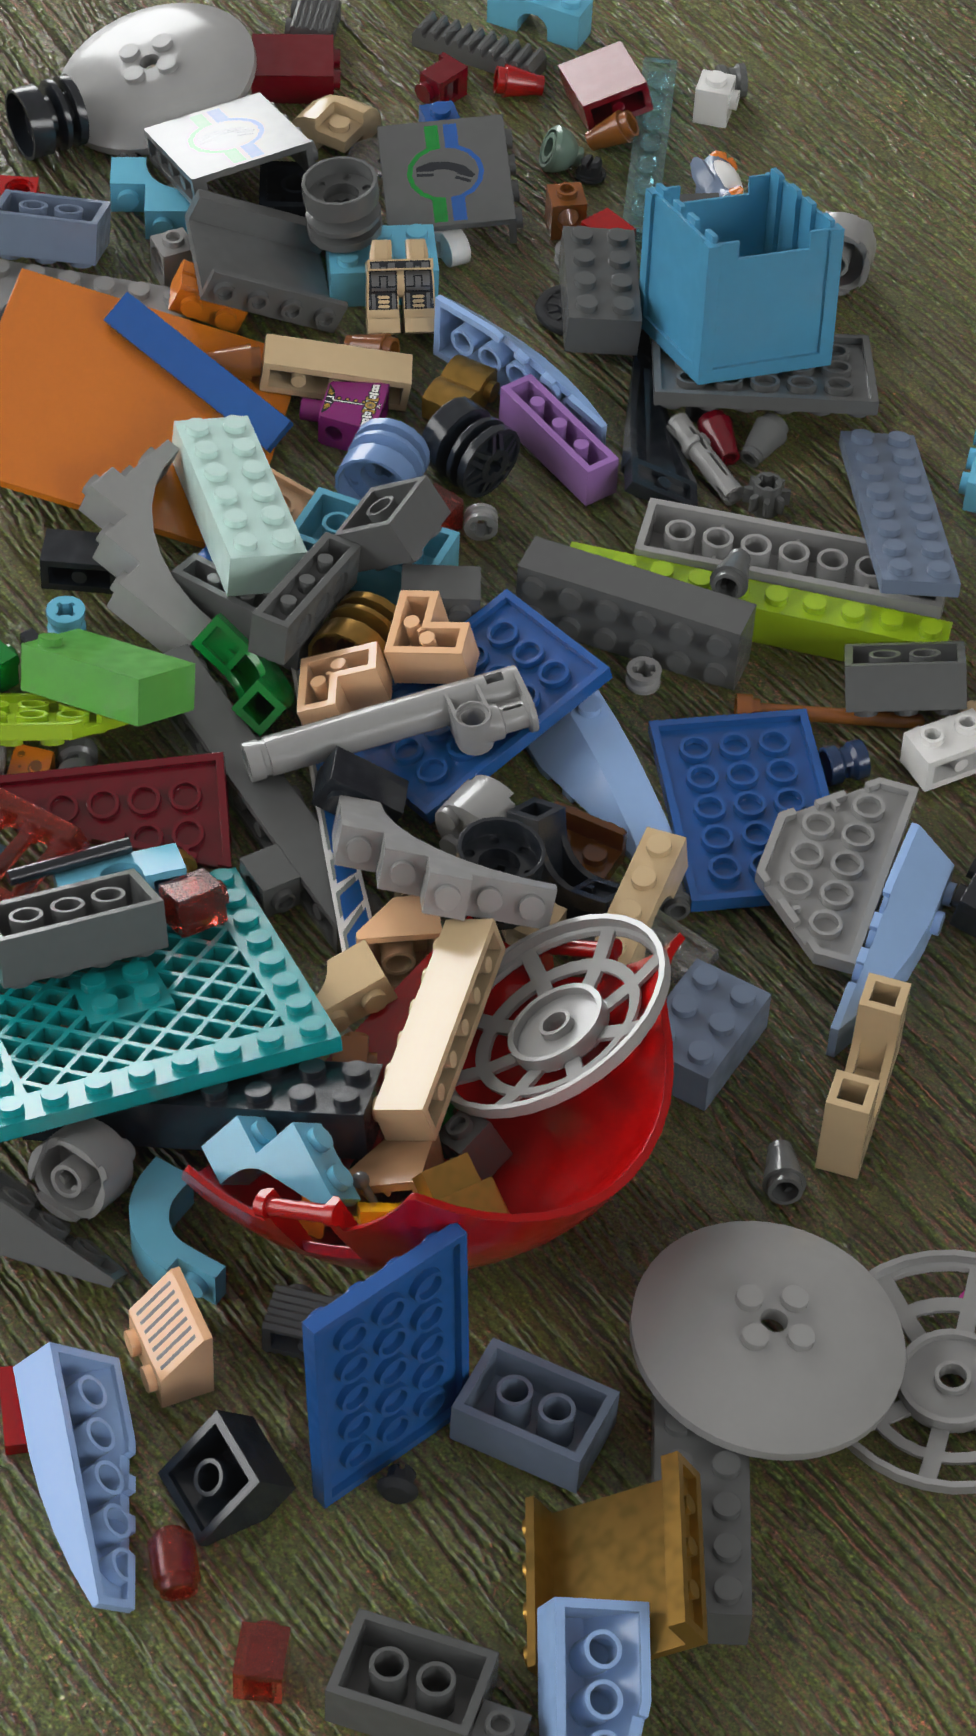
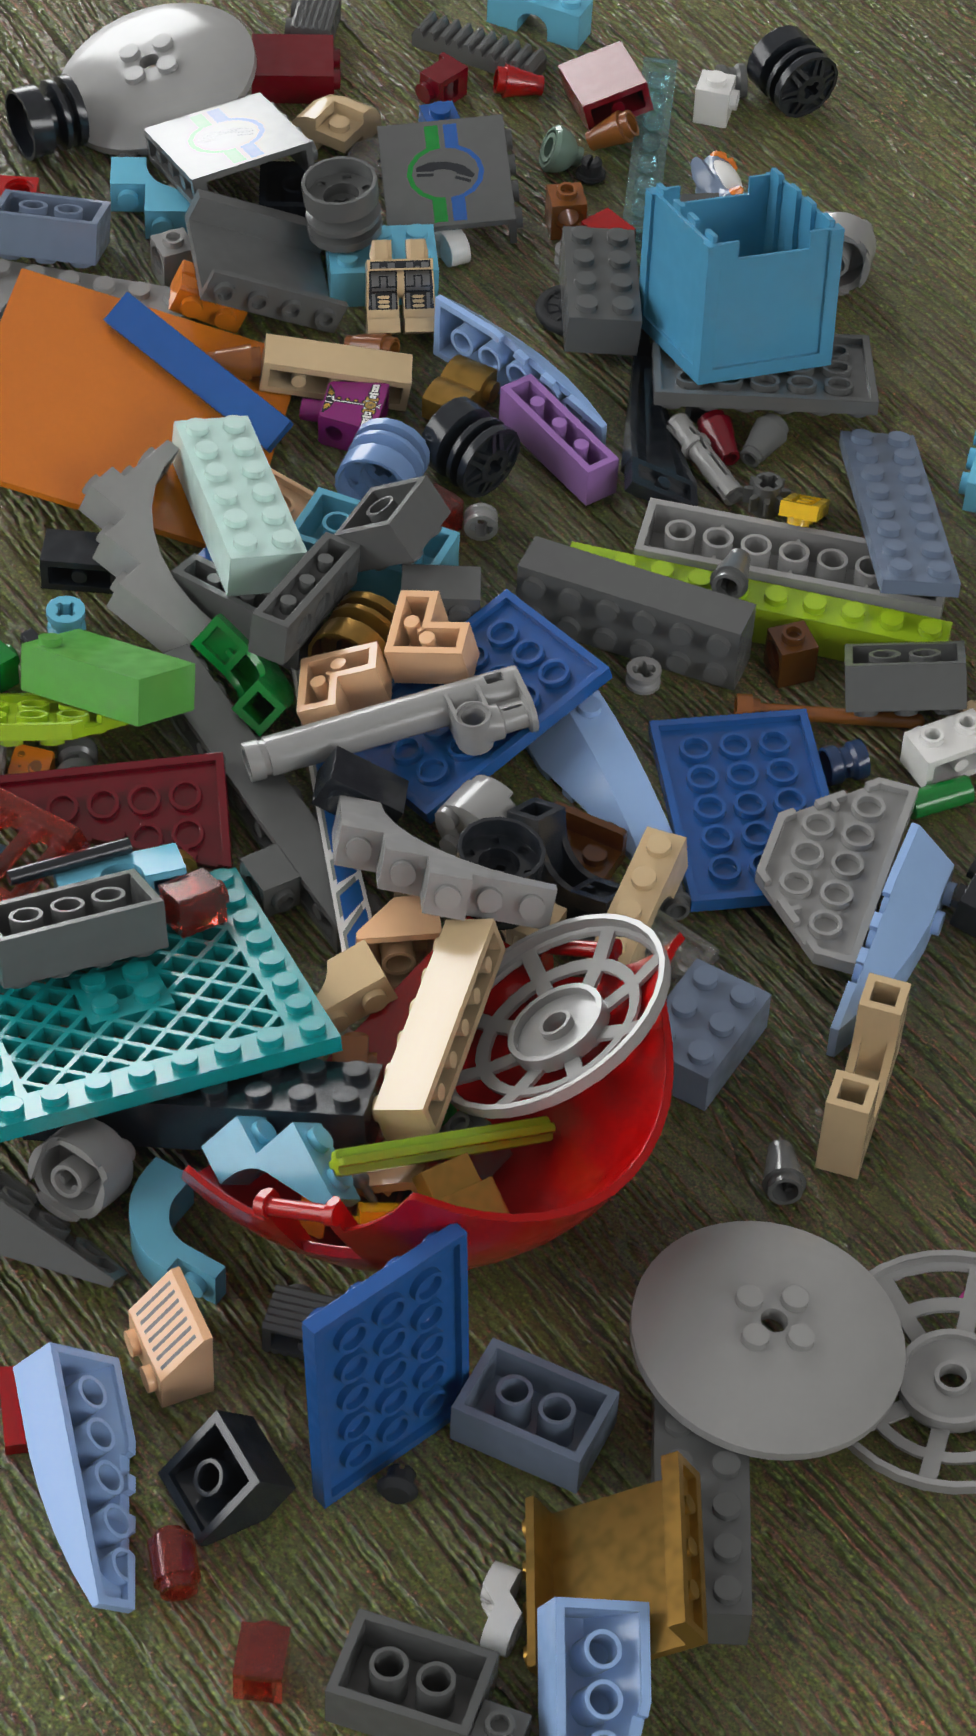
(441, 1146): none -> lime axle
(501, 1608): none -> white piece
(790, 654): none -> reddish brown brick
(792, 71): none -> black wheel
(803, 509): none -> yellow plate
(943, 796): none -> green cylinder

